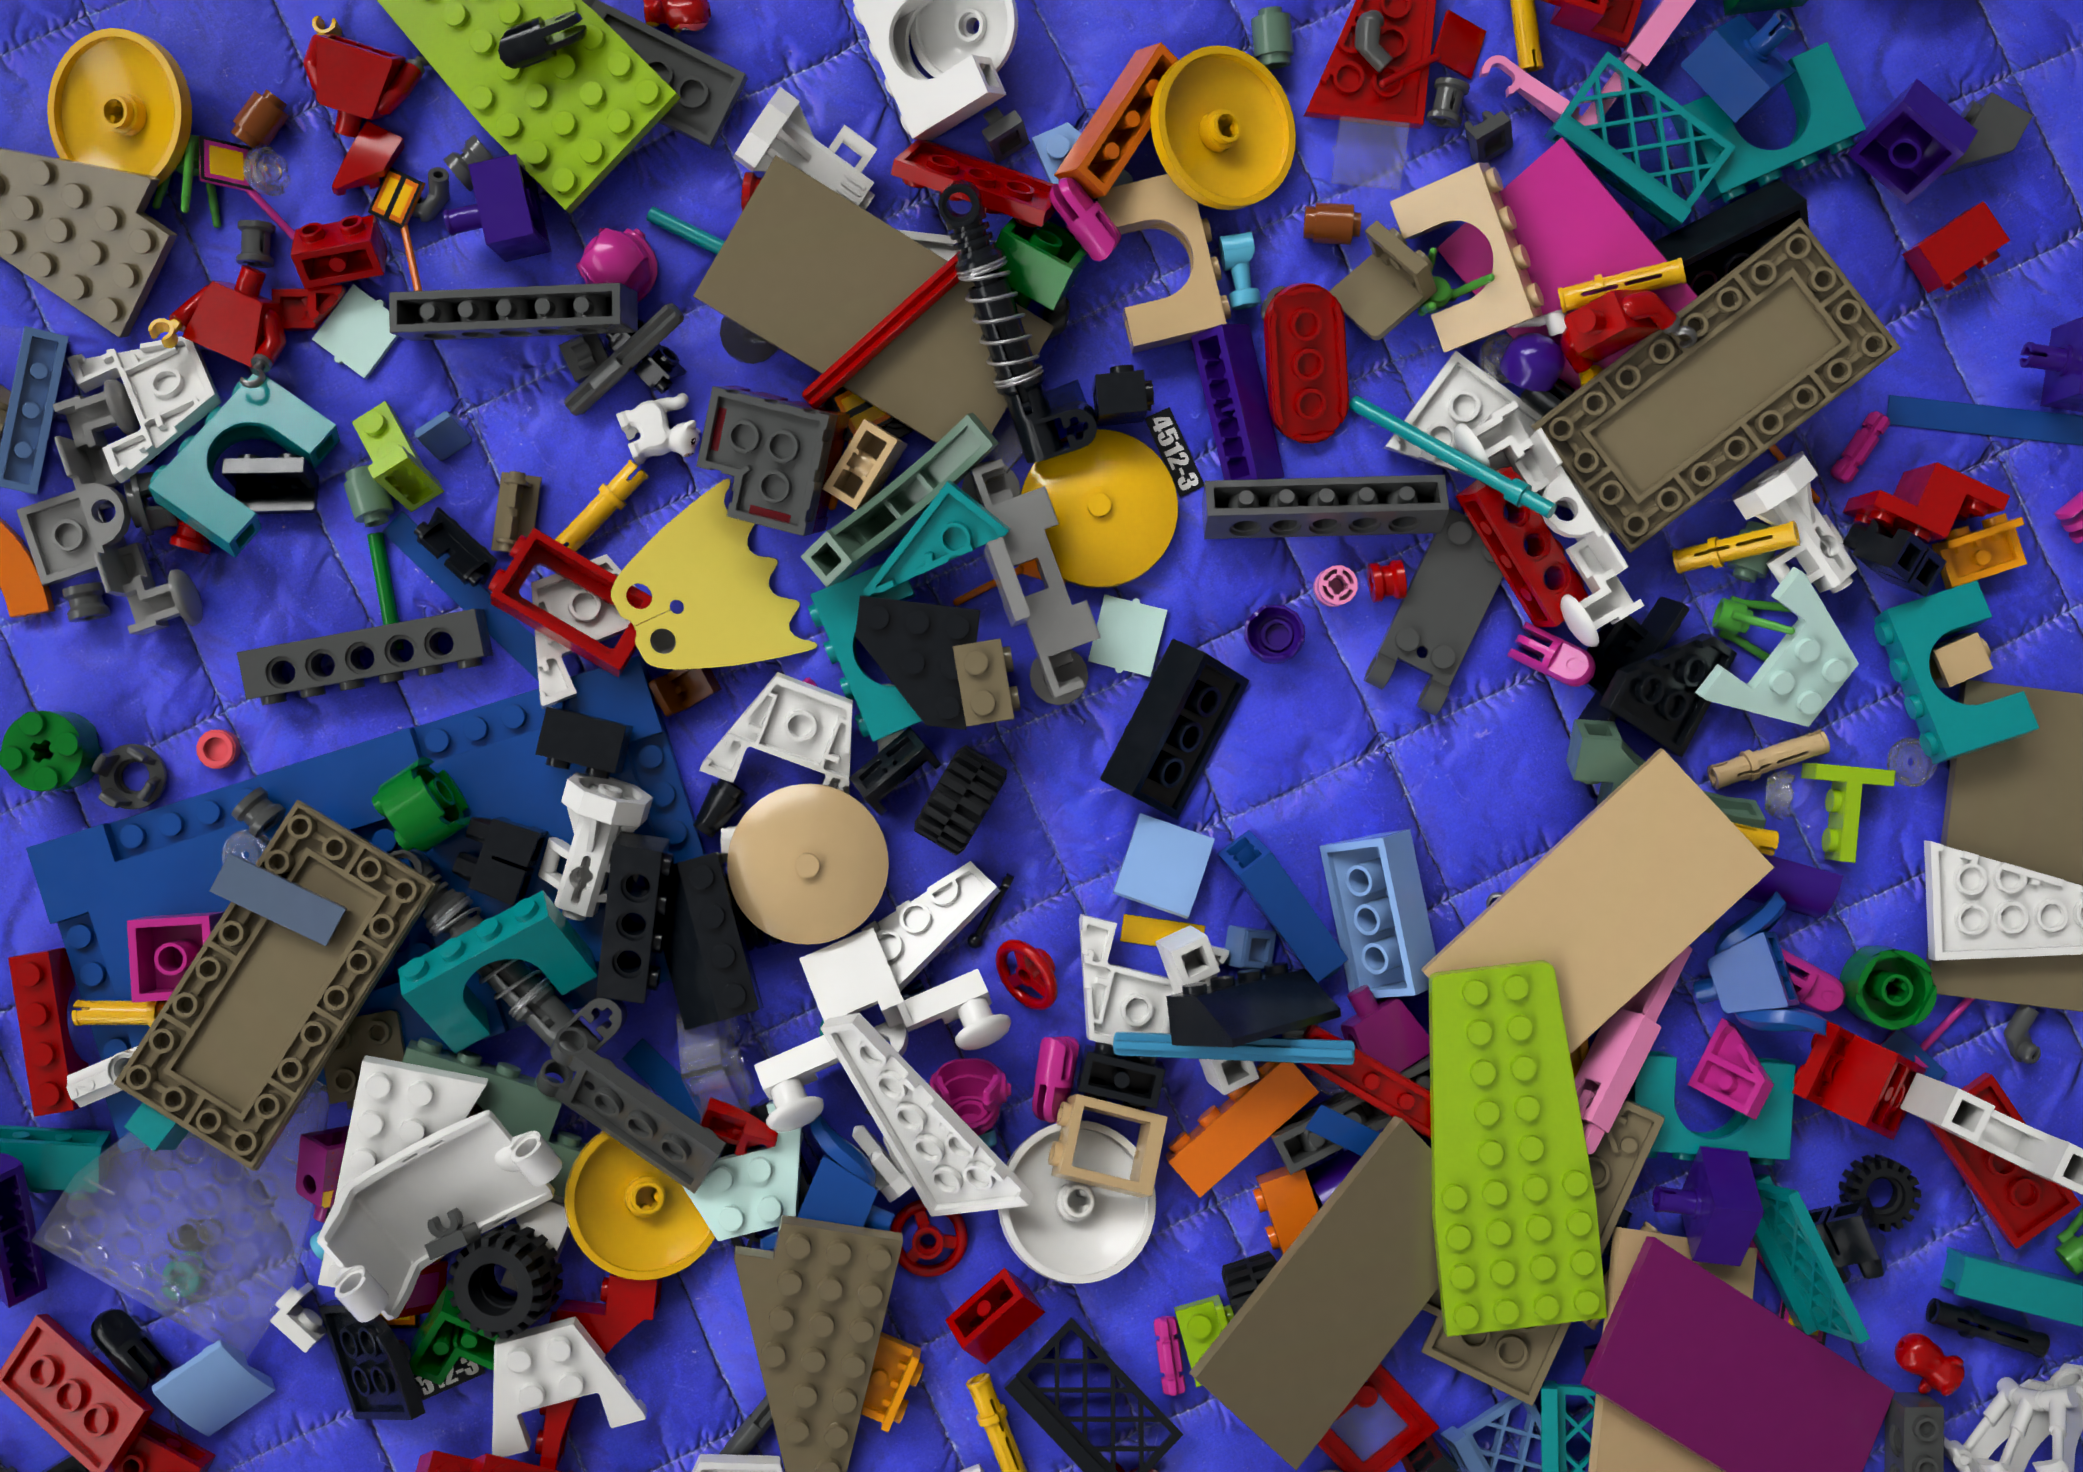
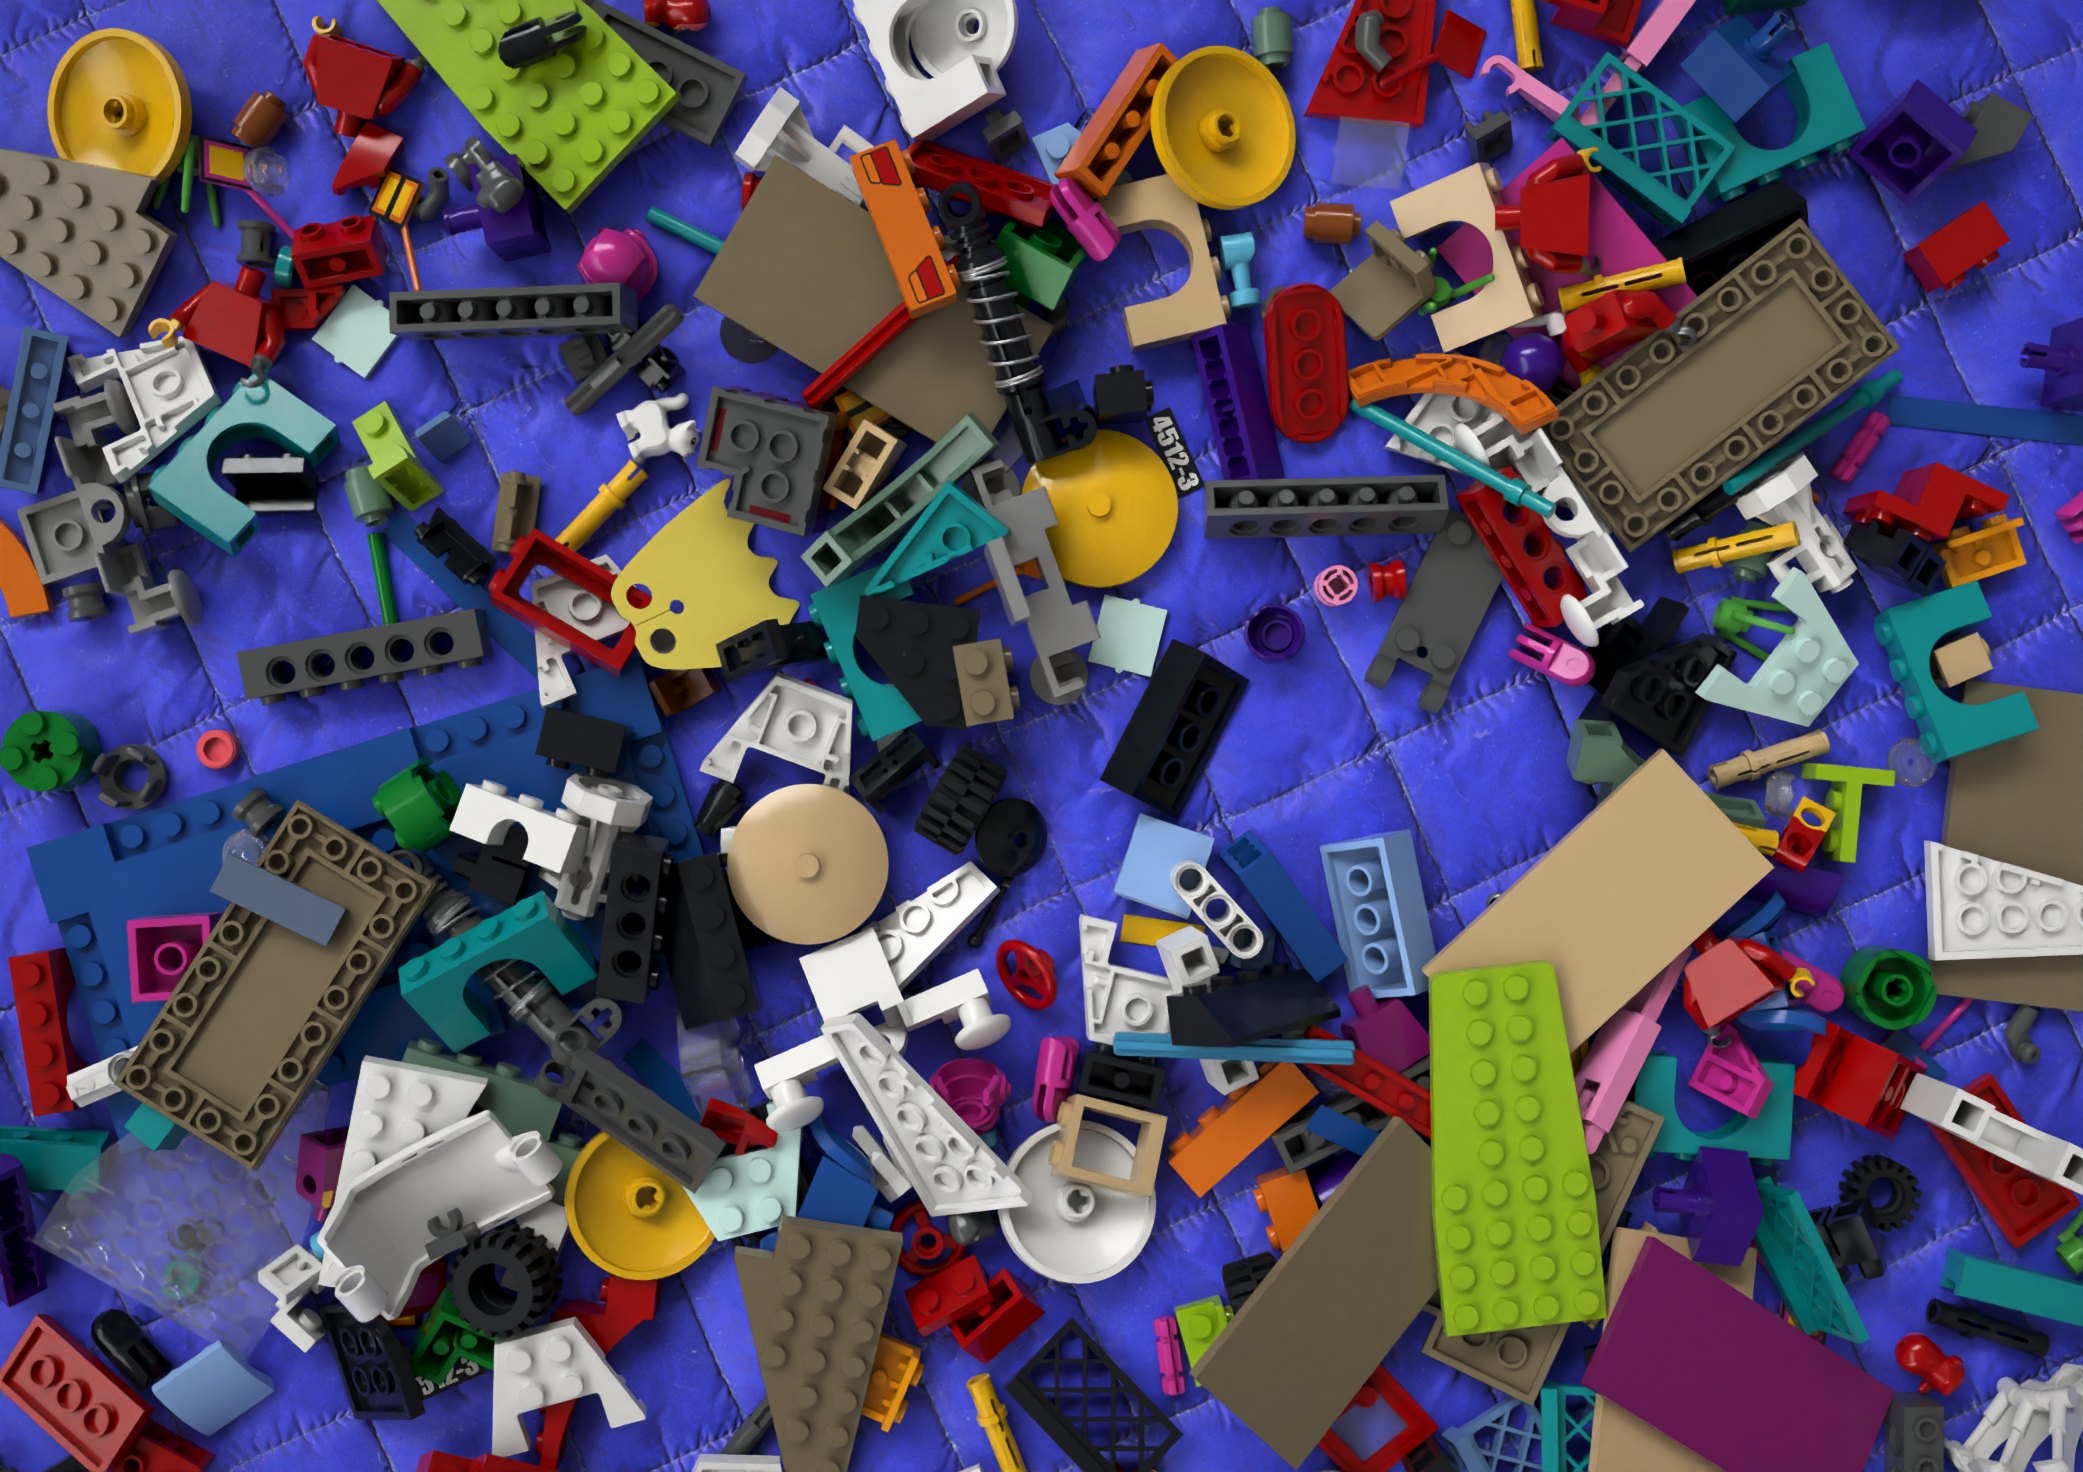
(116, 1012): yellow pin -> none
(190, 539): red wheel -> none
(285, 270): none -> teal tile
(292, 1274): none -> white bracket
(369, 1035): dark tan bracket -> none
(499, 186): none -> dark grey piece
(553, 838): none -> white arch
(770, 647): none -> black bracket
(904, 229): none -> orange brick
(949, 1295): none -> red bracket
(972, 1227): none -> dark grey piece
(997, 837): none -> black dish
(1229, 922): none -> white beam
(1447, 102): dark grey bush -> none
(1459, 376): none -> orange tile
(1555, 215): none -> red torso
(1700, 513): none -> black axle
(1734, 979): none -> torso
(1799, 838): none -> red leg
(1864, 397): none -> teal bar

